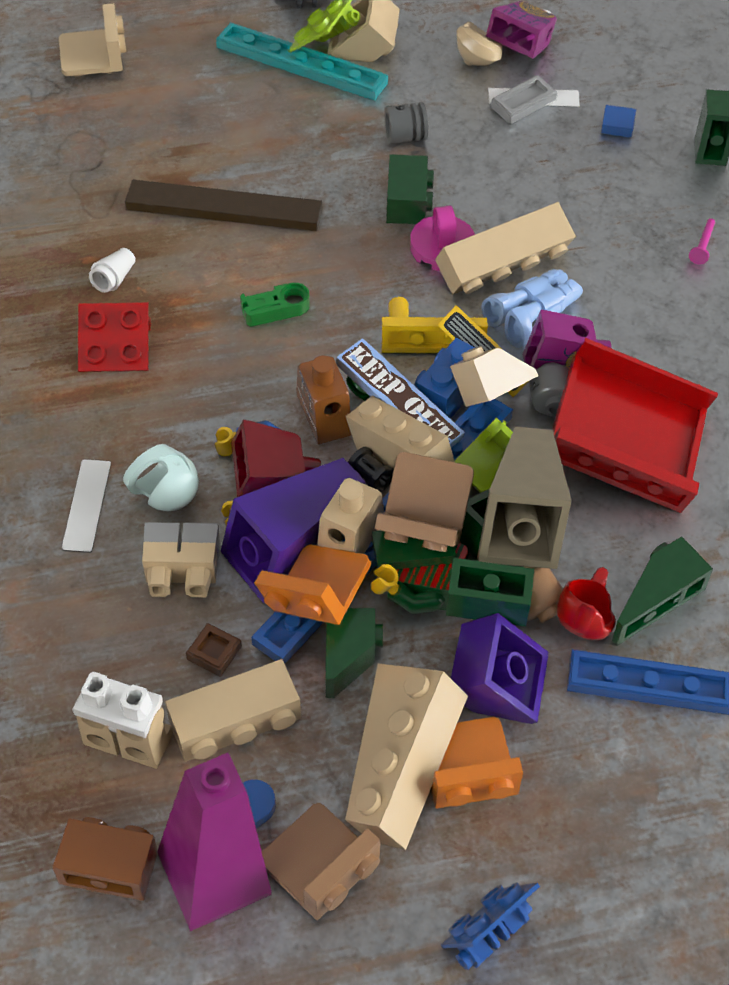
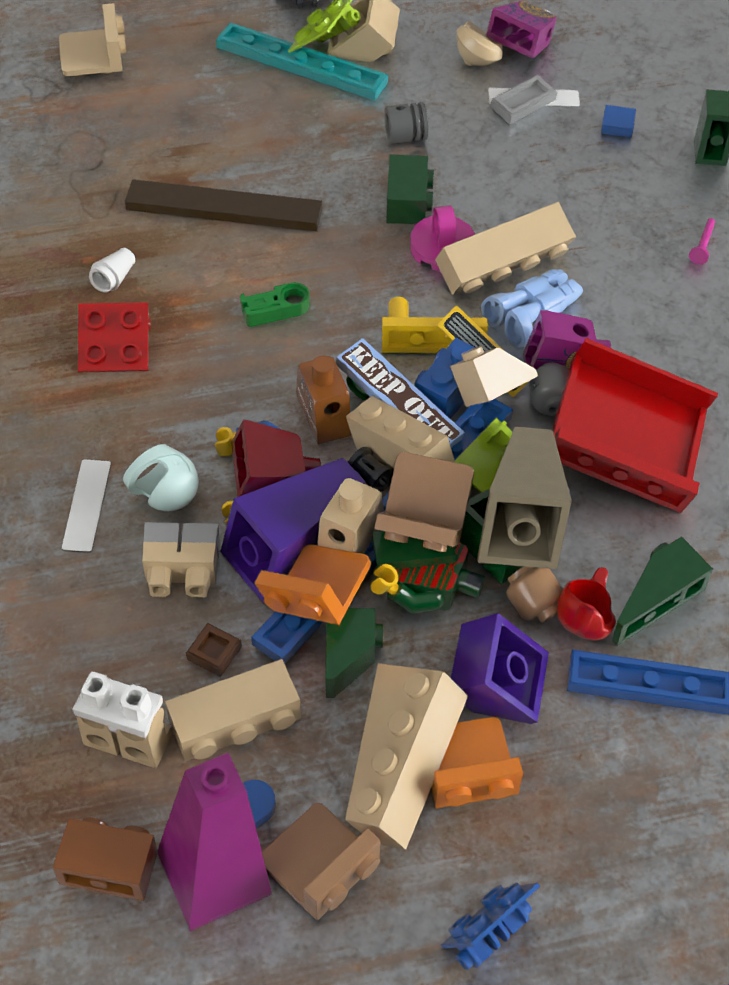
(489, 588): dark green brick -> none

